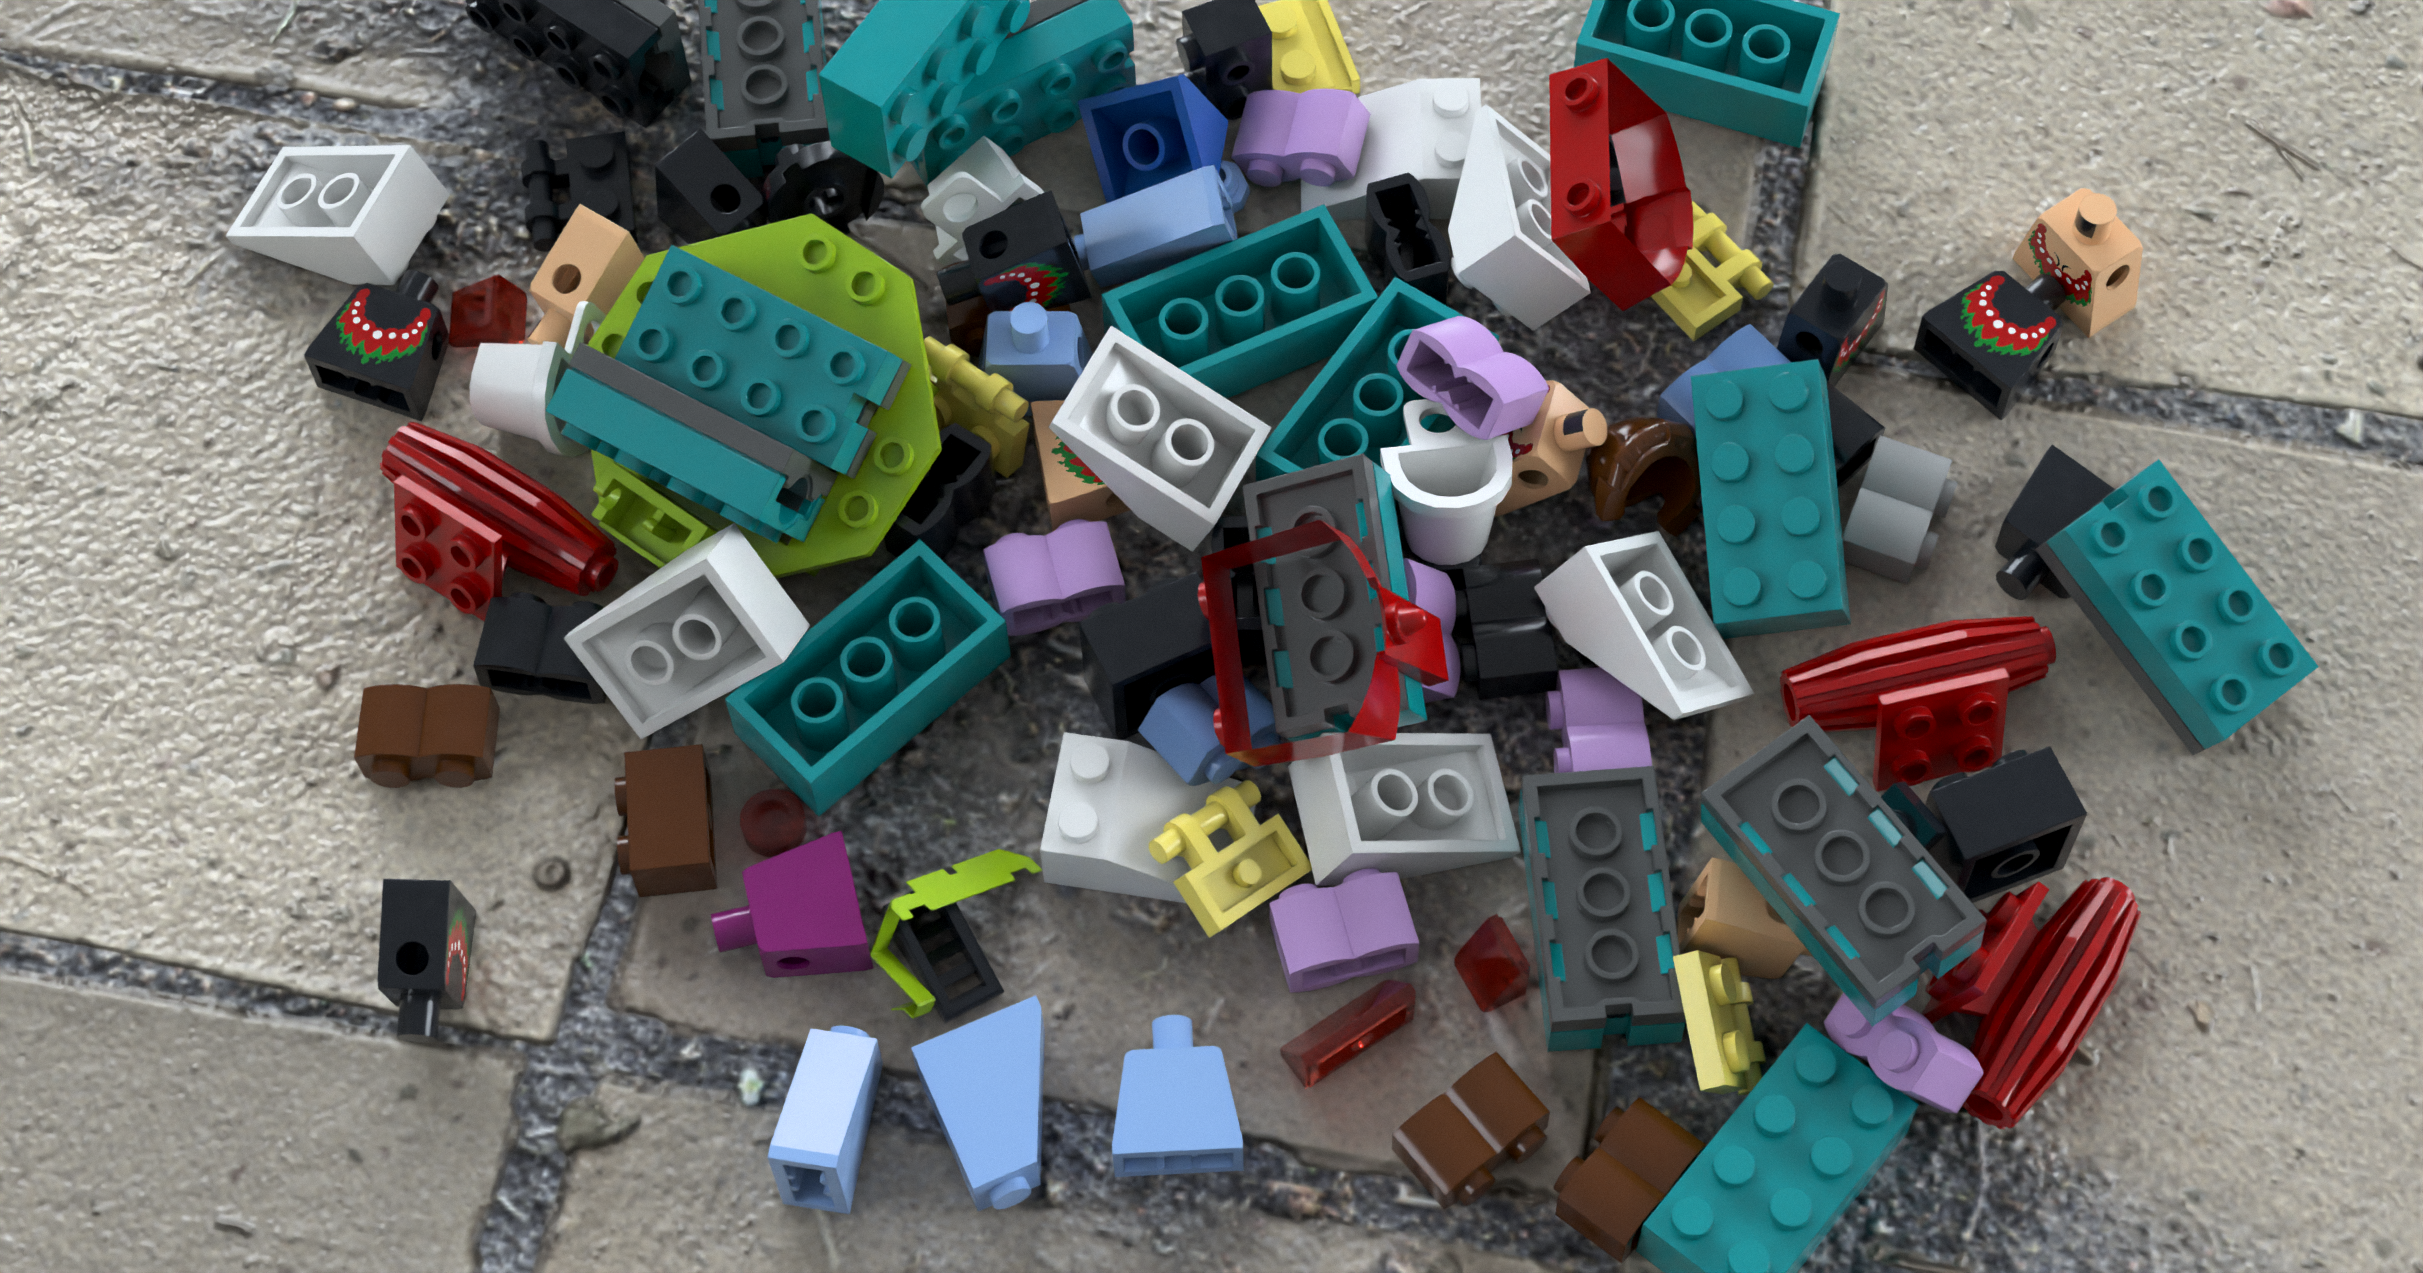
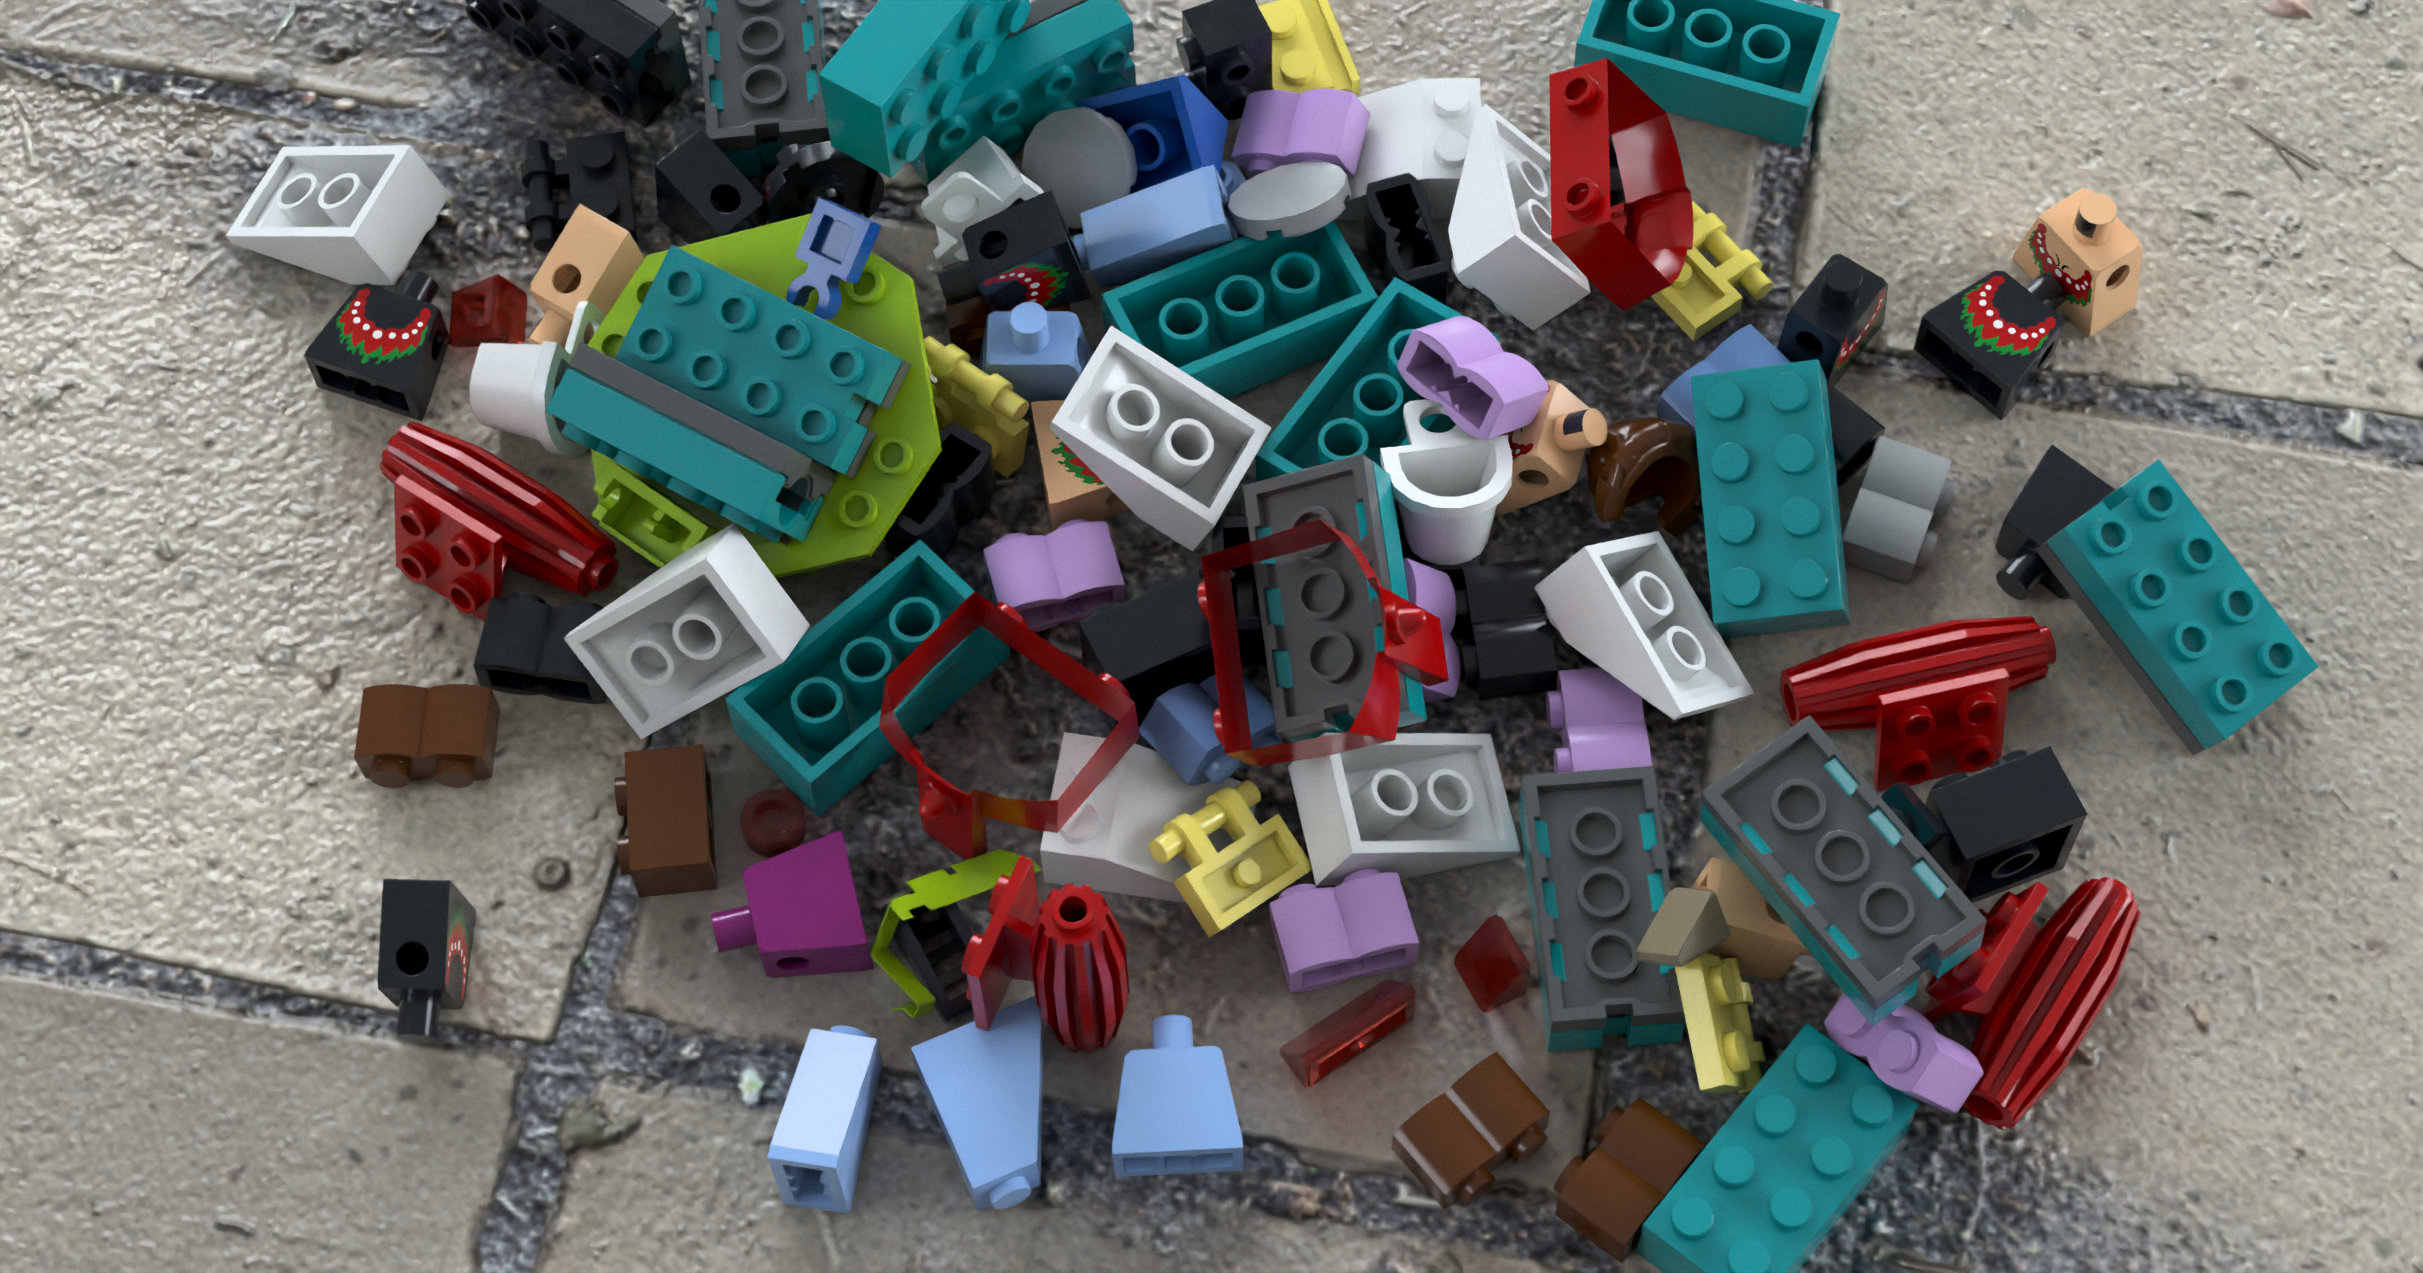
(836, 249): none -> plate
(959, 818): none -> red piece
(1064, 947): none -> red plate
(1081, 160): none -> light grey tile
(1289, 199): none -> light grey tile
(1684, 928): none -> dark tan slope

